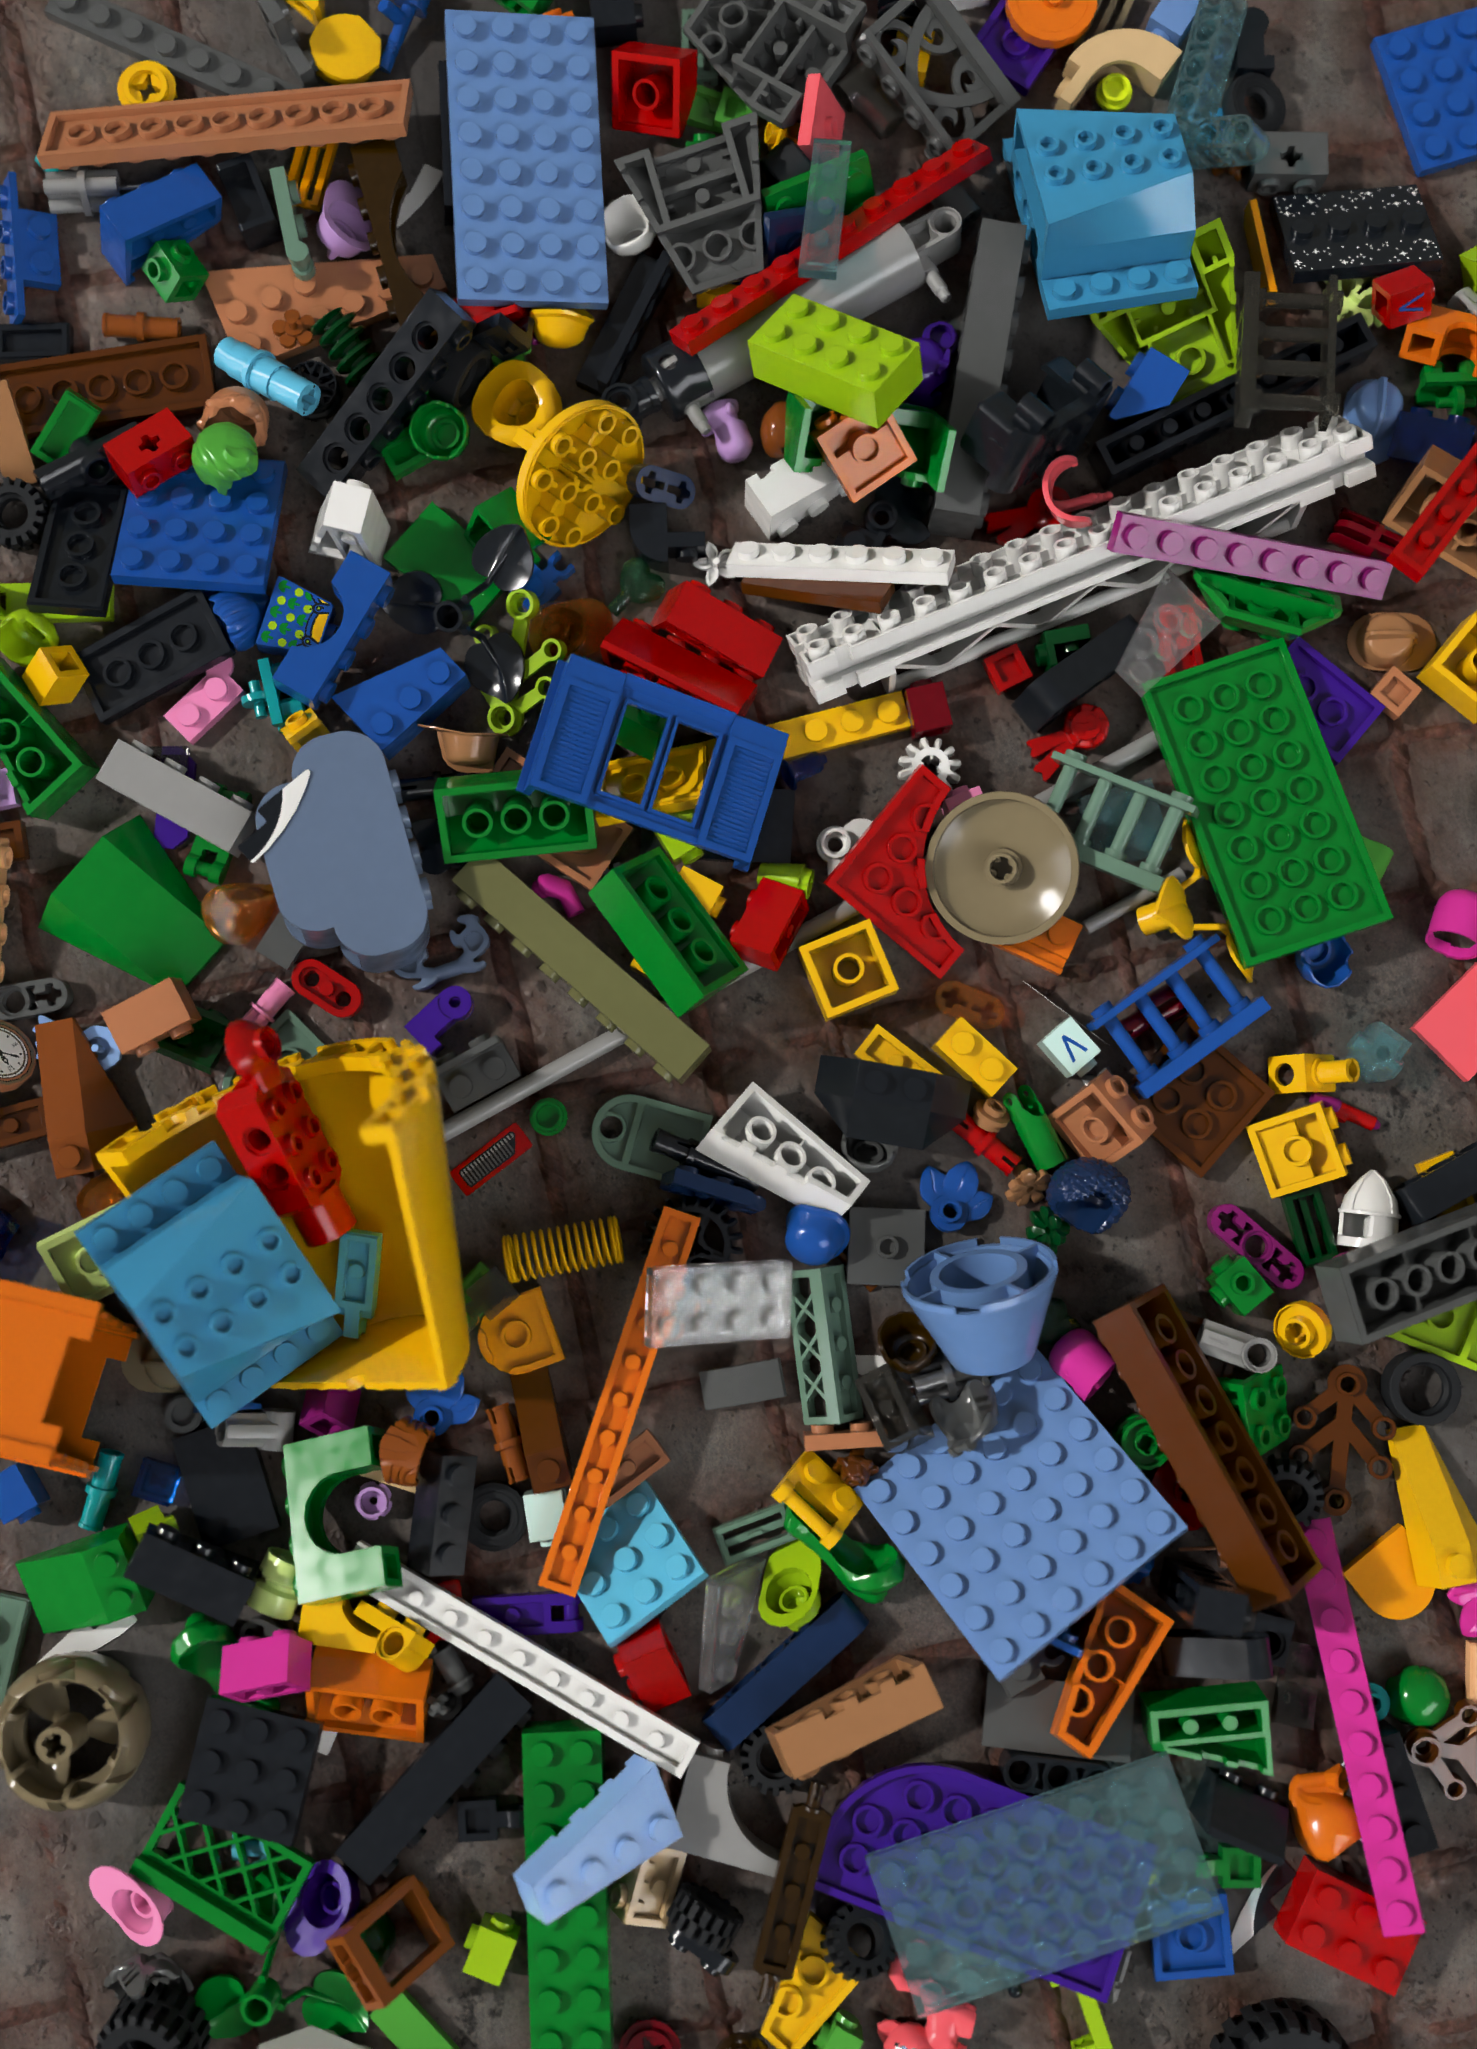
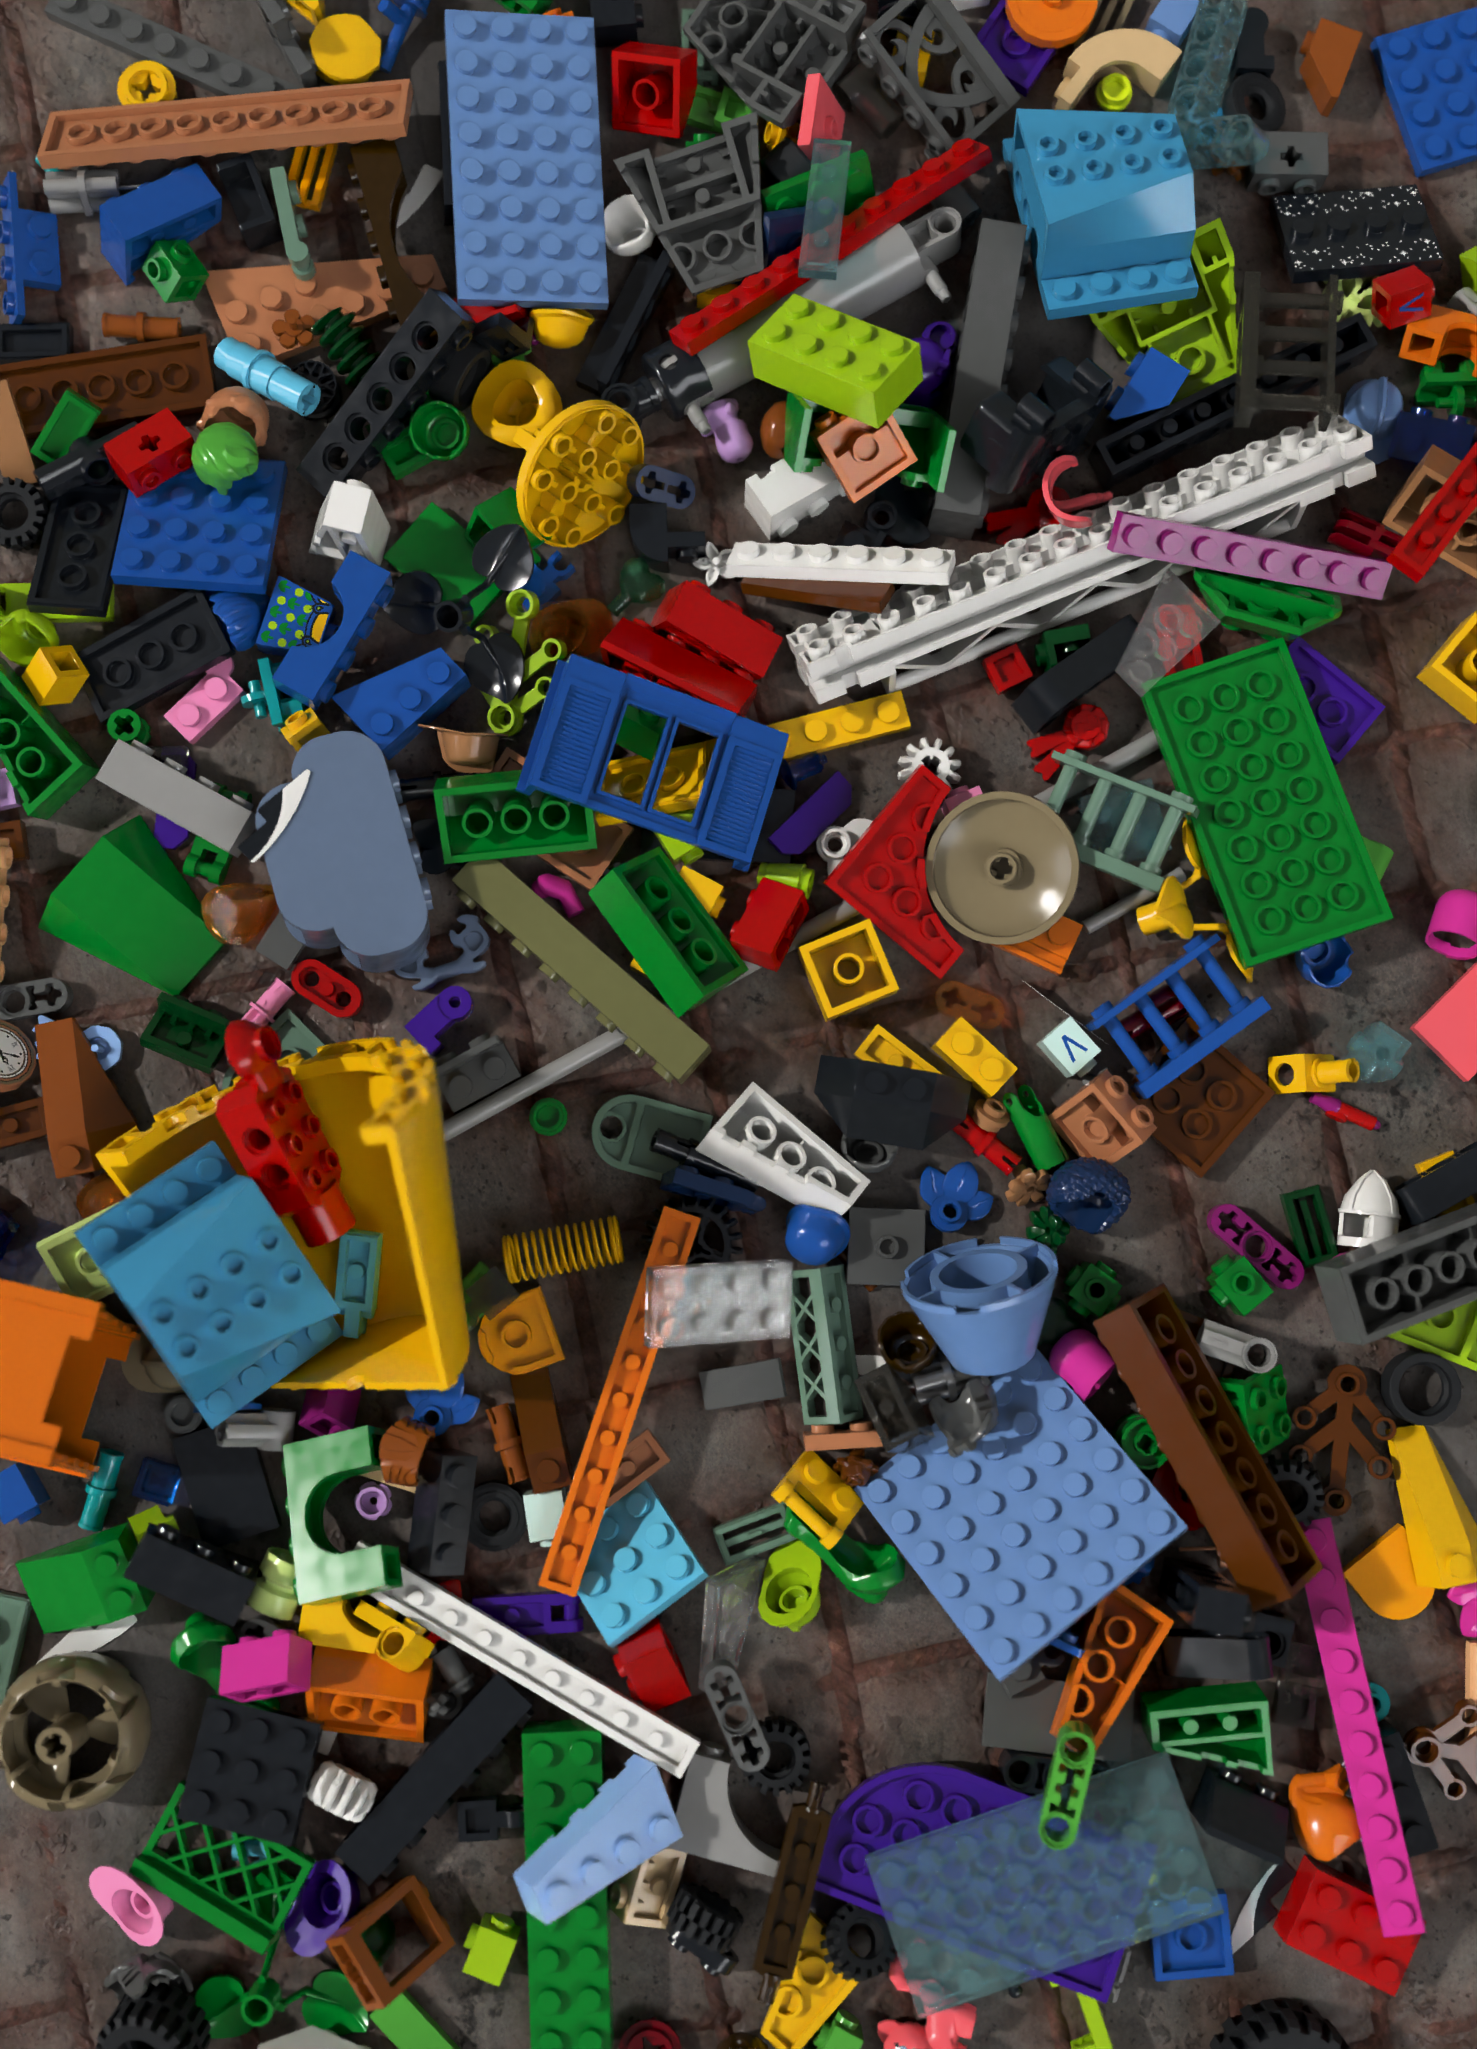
(121, 719): none -> green bush
(151, 1017): nougat brick -> none
(341, 221): lavender piece -> none
(342, 1791): none -> white gear
(491, 1159): sticker -> none
(756, 1735): none -> dark grey beam
(785, 1671): dark blue beam -> none
(813, 816): none -> dark purple piece
(853, 1716): medium nougat wedge -> none
(927, 709): dark red brick -> none
(1052, 1805): none -> bright green beam
(1078, 1284): none -> green brick
(1234, 1867): green plate -> none
(1258, 246): light orange piece -> none
(1299, 1149): yellow plate -> none
(1302, 1329): yellow plate -> none
(1327, 61): none -> dark orange slope
(1391, 640): medium nougat piece -> none
(1395, 692): nougat plate -> none
(1418, 1696): green hair -> none

